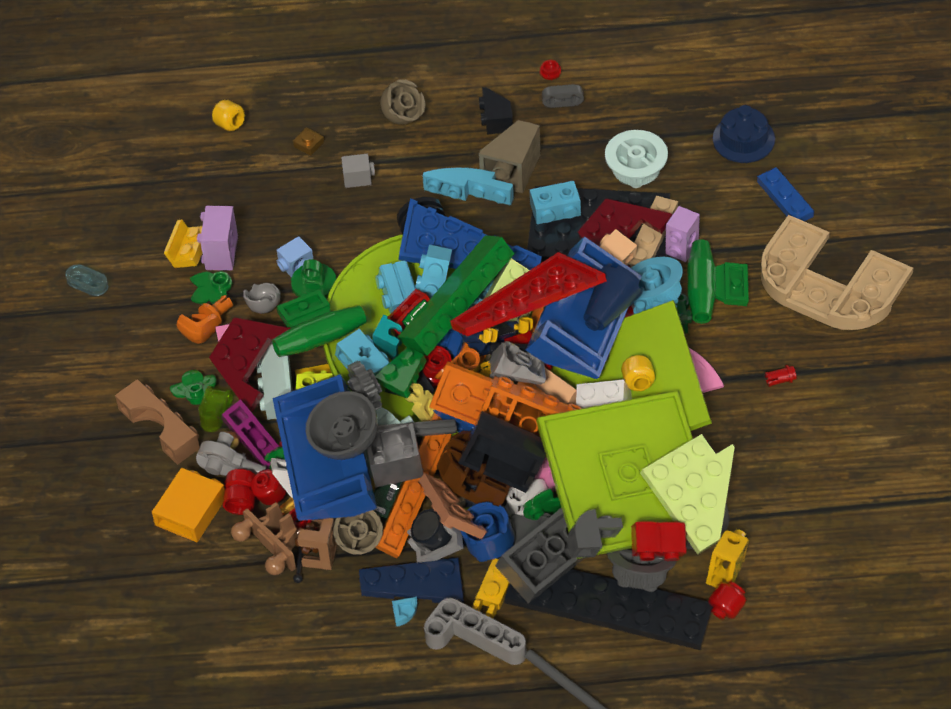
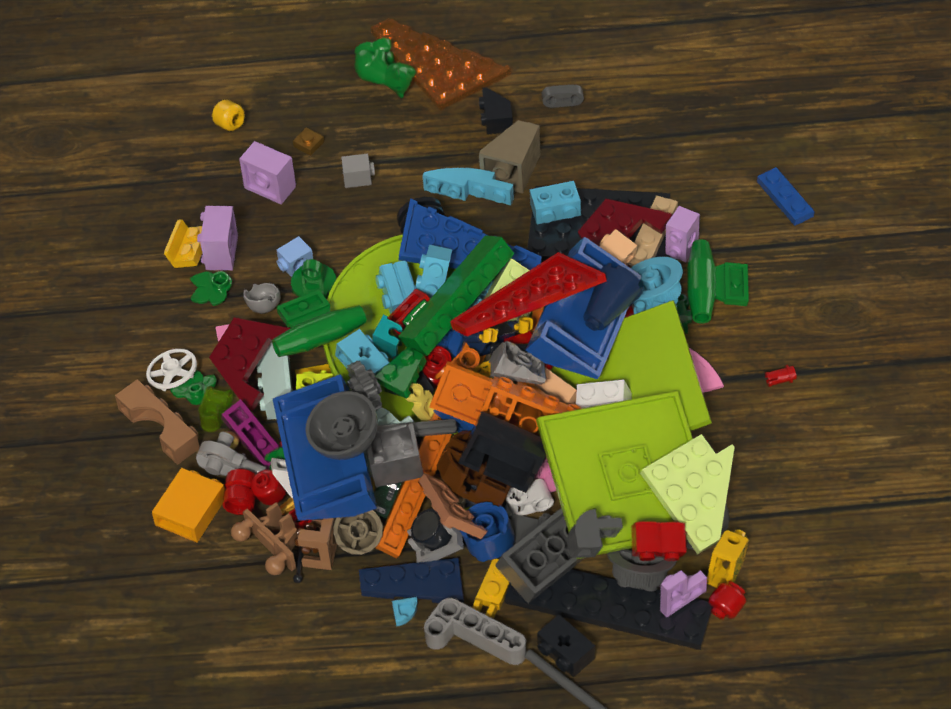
(90, 281): clear light blue plate -> none
(170, 368): none -> white wheel
(205, 323): orange piece -> none
(267, 172): none -> lavender container
(376, 65): none -> green animal
(402, 102): dark tan cylinder -> none
(441, 69): none -> clear orange wing
(541, 504): green plate -> none
(550, 70): red plate -> none
(565, 646): none -> black brick
(636, 157): light aqua piece -> none
(638, 373): yellow head -> none
(680, 590): none -> lavender plate
(743, 135): dark blue piece -> none
(848, 307): tan plate -> none

